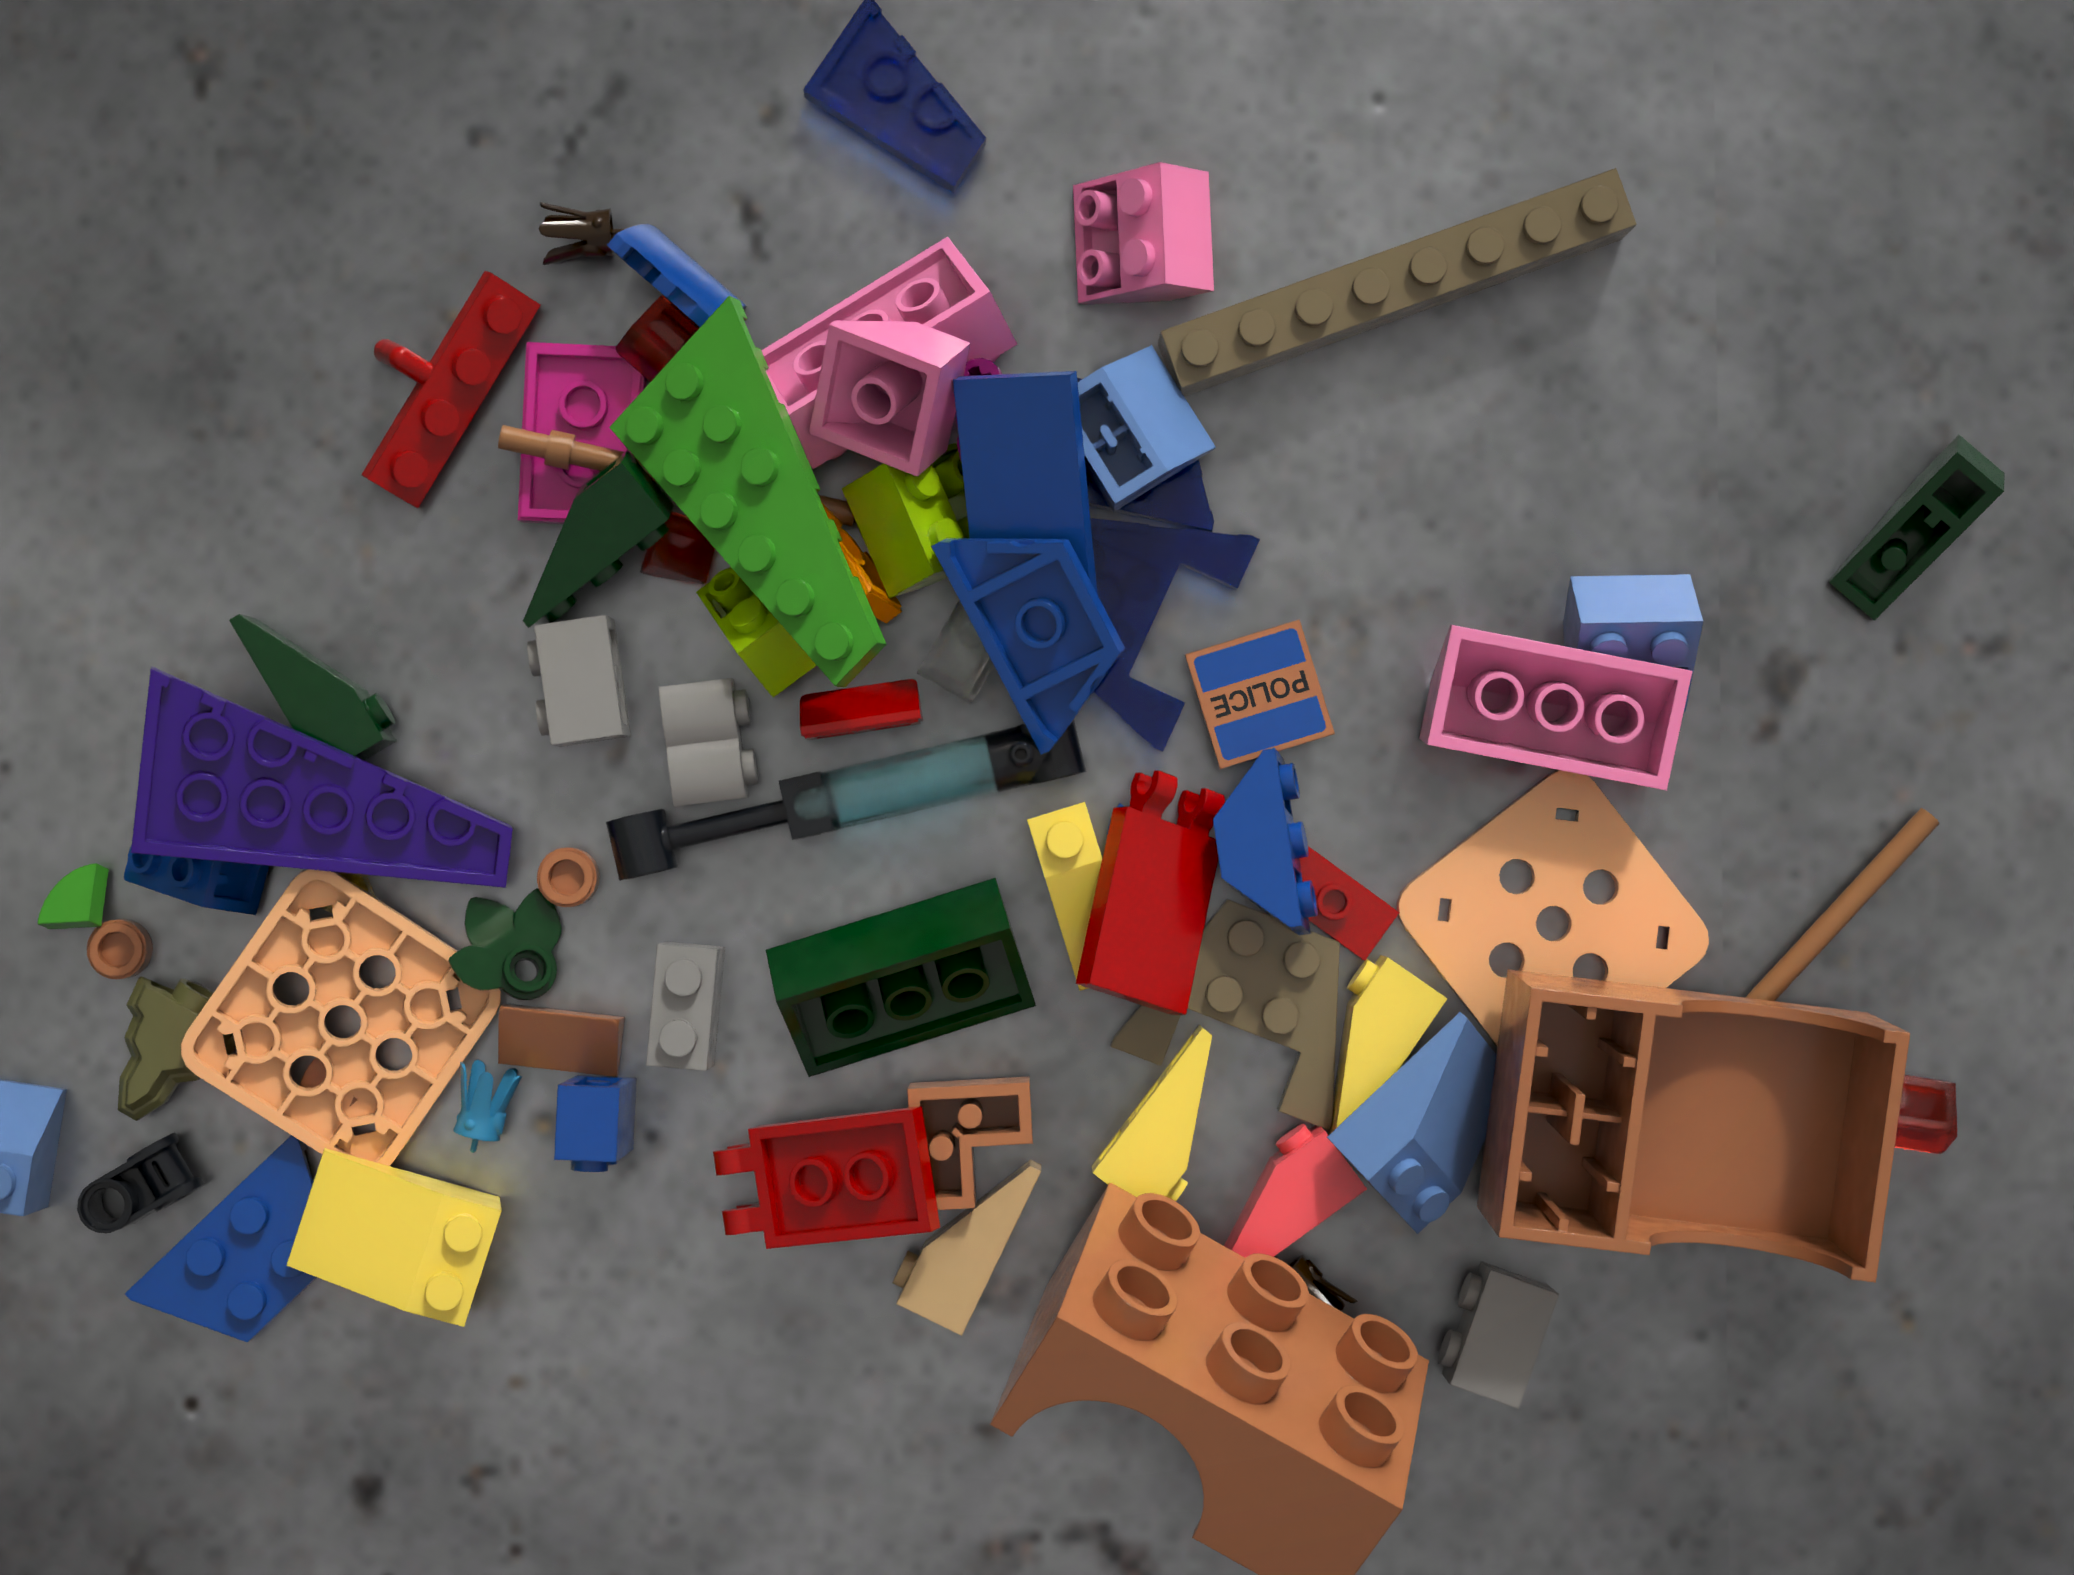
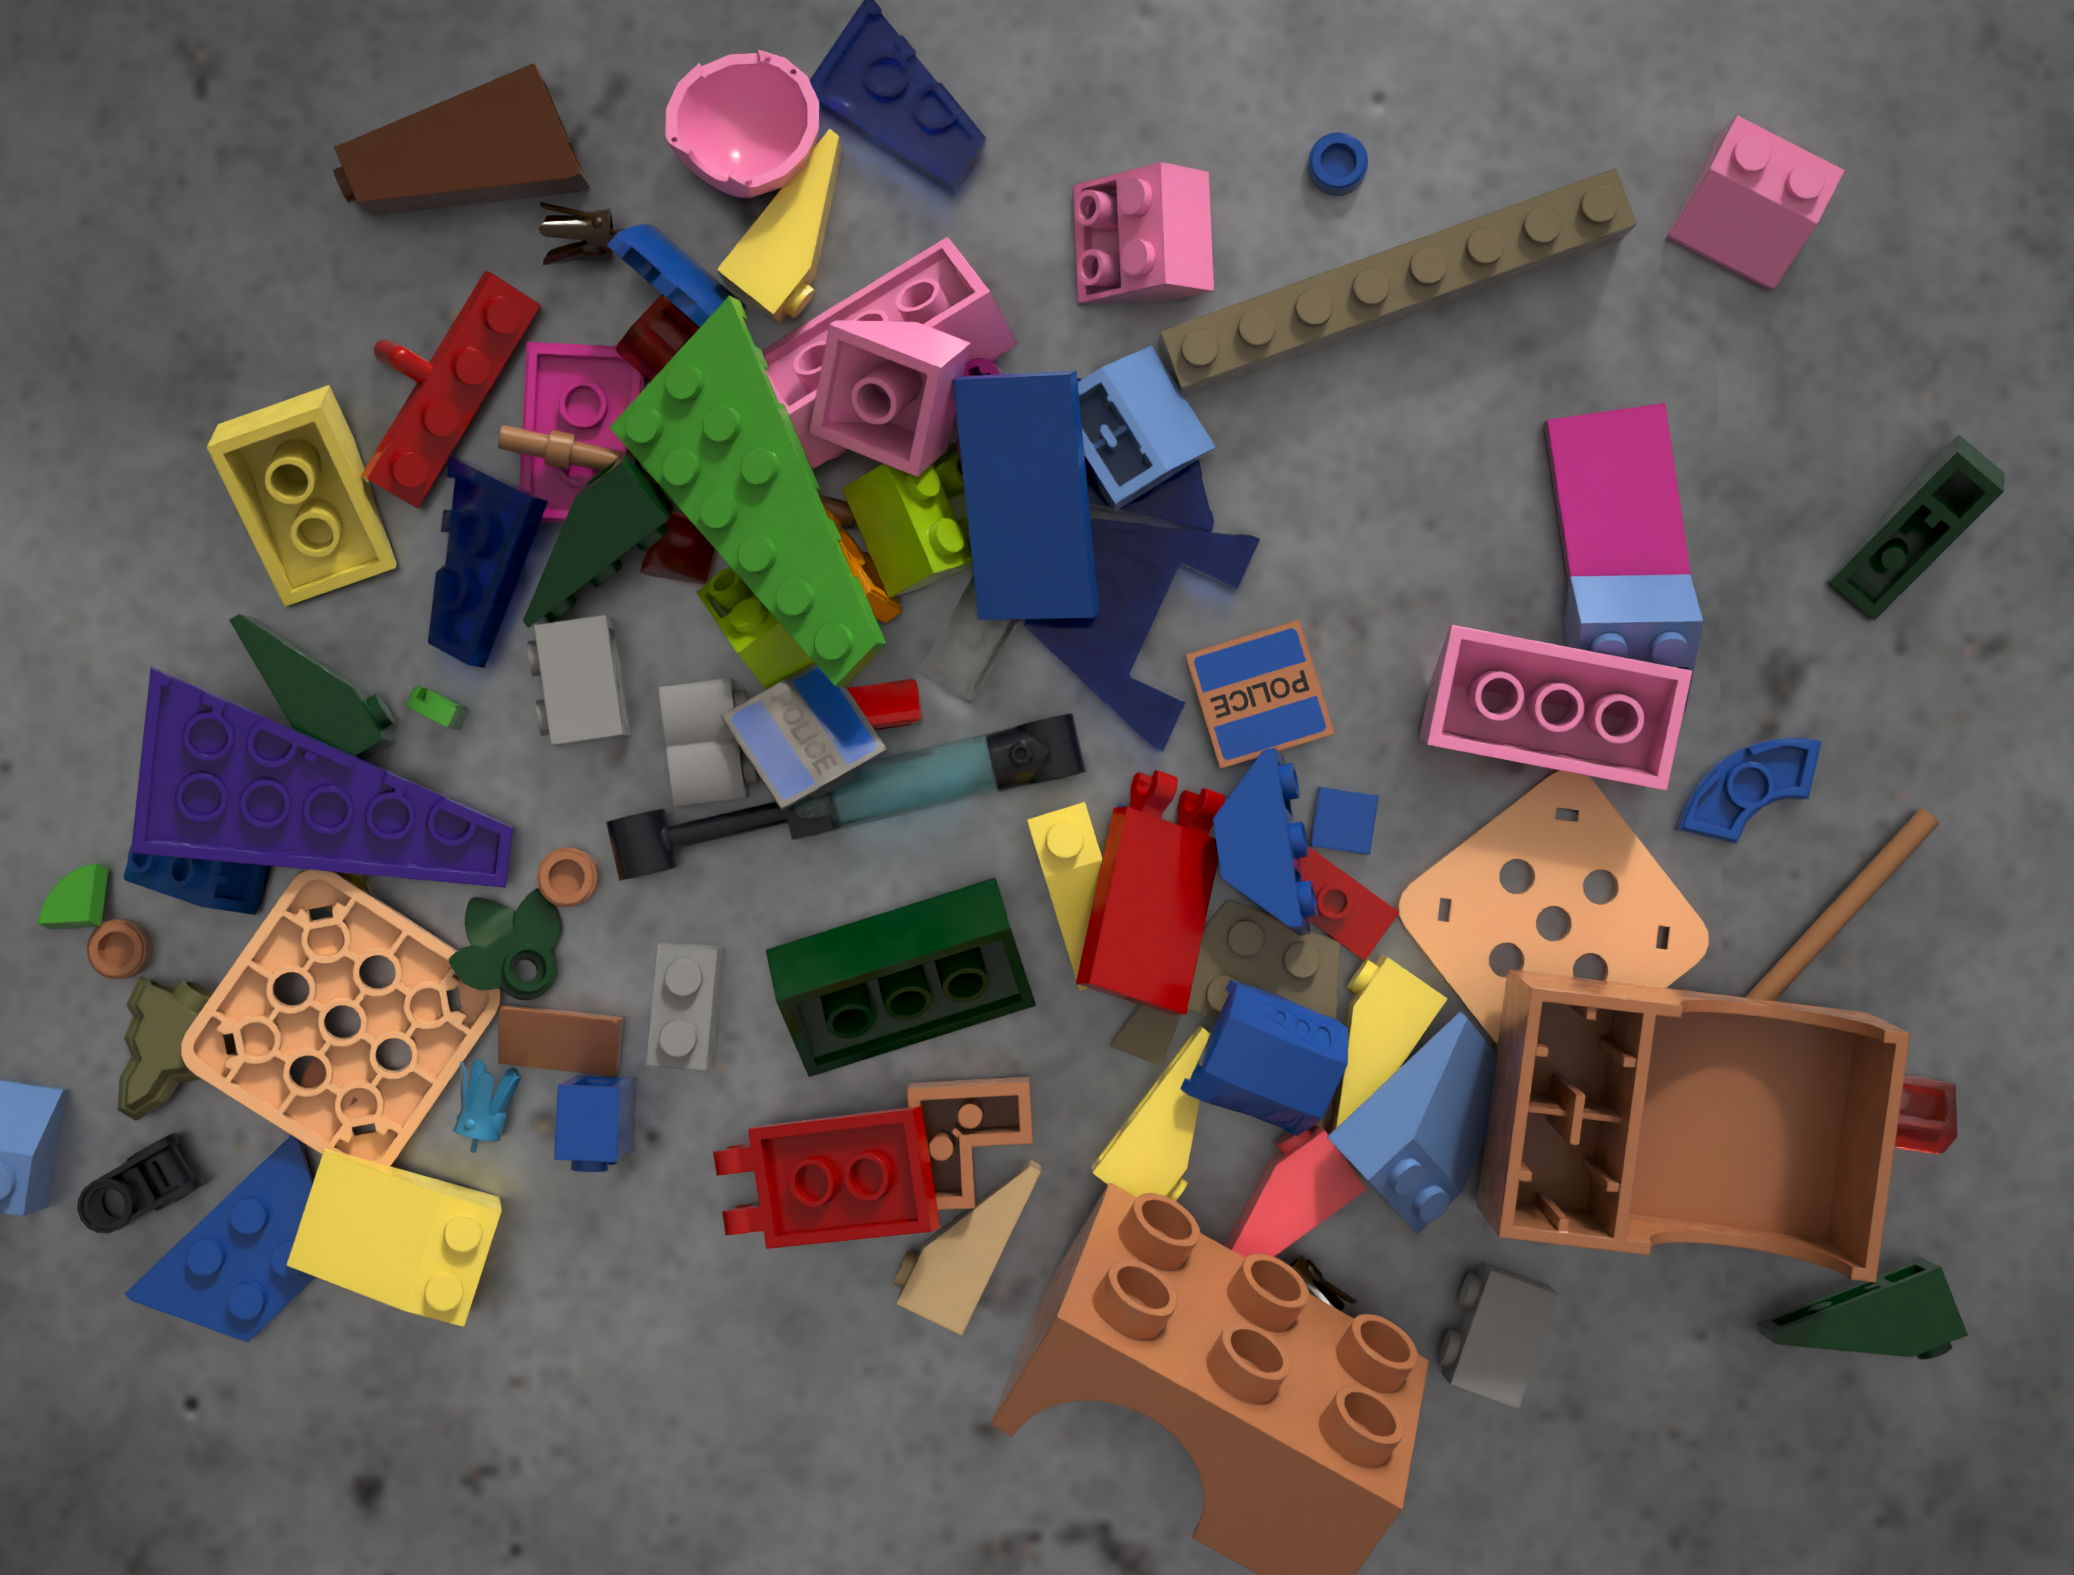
(303, 495): none -> light yellow slope
(436, 707): none -> bright green tile
(465, 151): none -> reddish brown slope
(486, 551): none -> clear blue wing
(744, 122): none -> bright pink cylinder
(784, 245): none -> light yellow slope
(804, 736): none -> piece
(1035, 623): blue wing -> none
(1270, 1059): none -> blue slope
(1337, 164): none -> blue tile
(1343, 820): none -> blue tile
(1617, 493): none -> dark pink tile
(1747, 782): none -> blue tile
(1754, 202): none -> bright pink slope
(1899, 1315): none -> dark green slope

